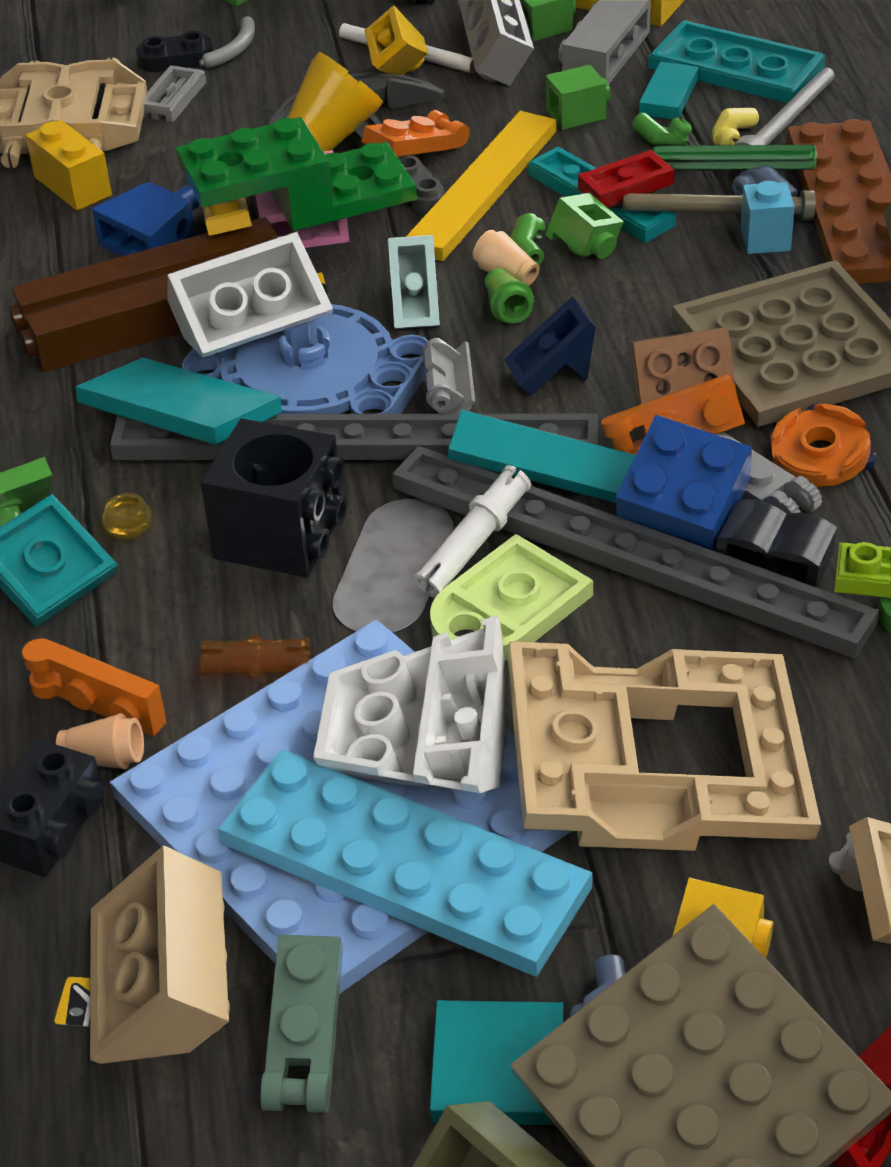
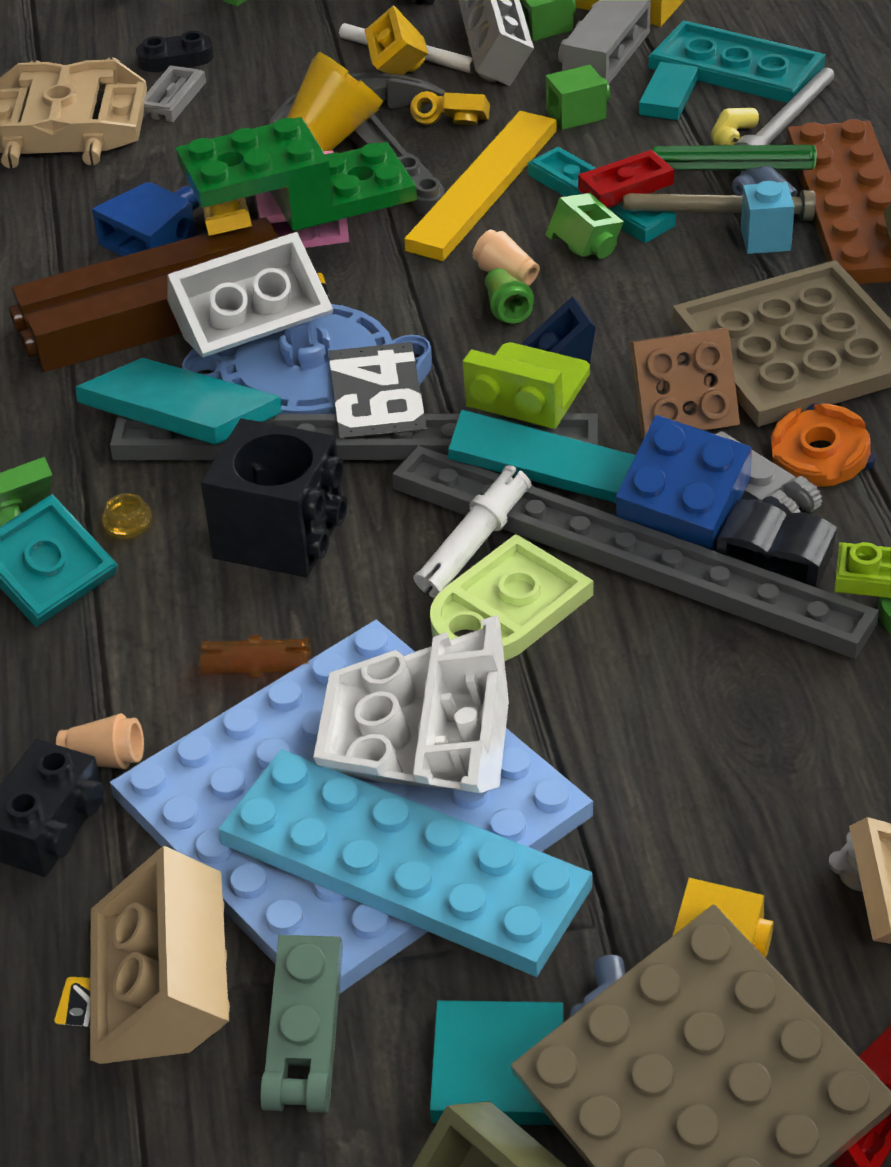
(68, 164): yellow brick -> none
(92, 684): orange plate -> none
(232, 49): light grey piece -> none
(376, 390): none -> sticker
(382, 566): flat silver sticker -> none
(413, 282): light aqua slope -> none
(419, 134): orange plate -> none
(449, 377): light grey hinge -> none
(461, 107): none -> yellow plate
(523, 383): none -> lime bracket
(525, 233): bright green arm -> none
(582, 758): tan piece -> none
(659, 135): bright green arm -> none
(706, 406): orange plate -> none

